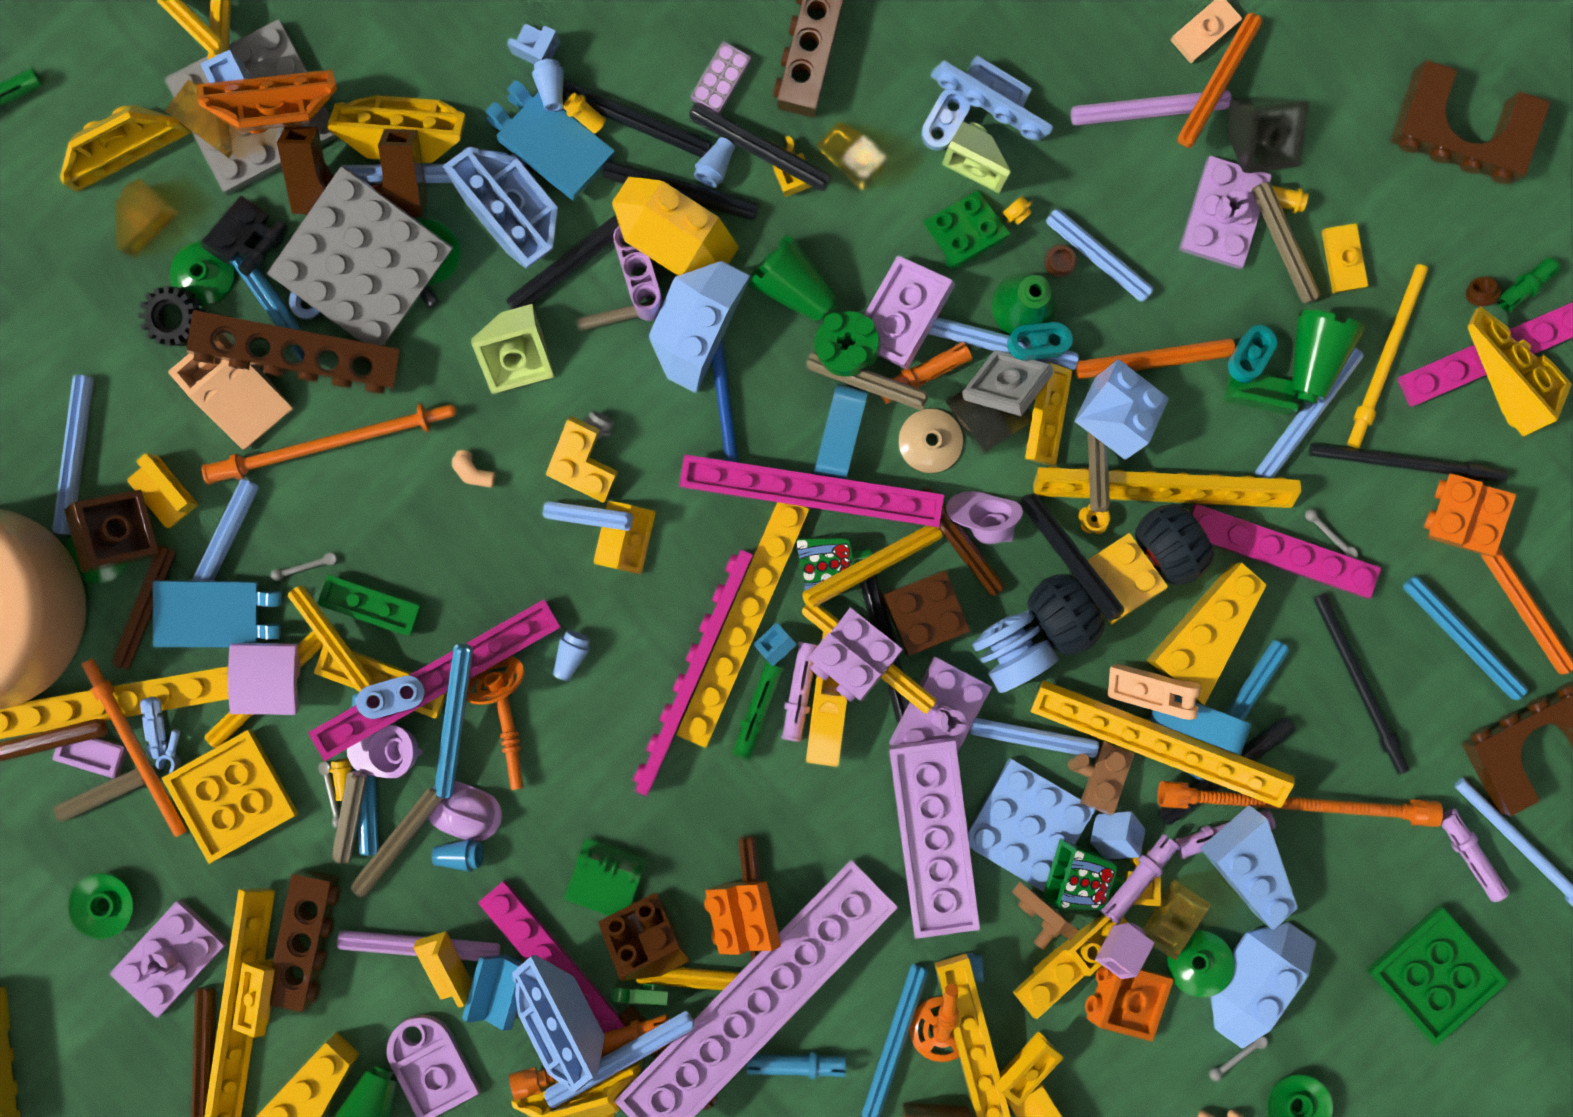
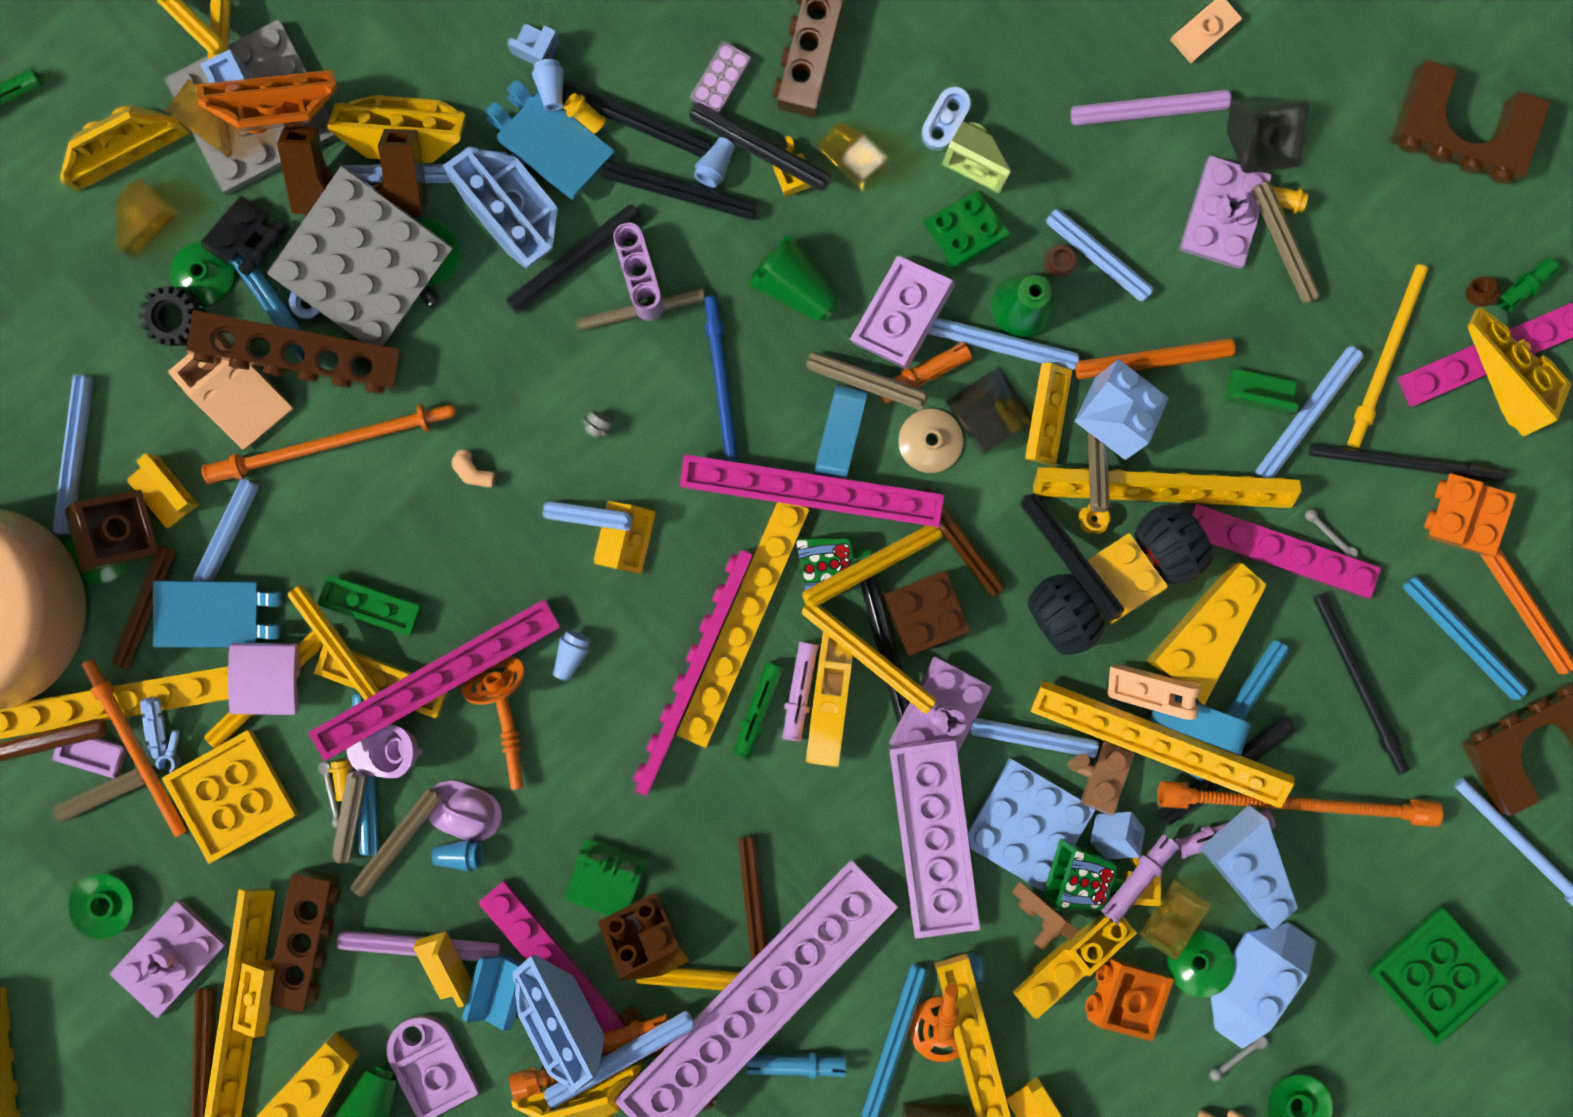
(329, 559): light grey hinge -> none
(390, 697): light blue plate -> none
(453, 720): dark azure axle -> none
(513, 350): yellowish green slope -> none
(573, 464): yellow plate -> none
(649, 996): green plate -> none
(671, 226): yellow wedge -> none
(696, 321): light blue wedge -> none
(742, 917): orange plate -> none
(775, 644): dark azure plate -> none
(842, 326): green plate -> none
(854, 656): lavender plate -> none
(986, 515): lavender piece -> none
(995, 92): light blue bracket -> none
(1007, 383): light grey plate -> none
(1015, 651): light blue wheel -> none
(1018, 210): yellow plate -> none
(1028, 1069): yellow panel -> none
(1037, 342): teal plate -> none
(1125, 950): lavender brick -> none
(1219, 80): orange axle -> none
(1250, 356): teal plate -> none
(1321, 352): green cone -> none
(1344, 258): yellow plate -> none
(1467, 845): lavender pin -> none

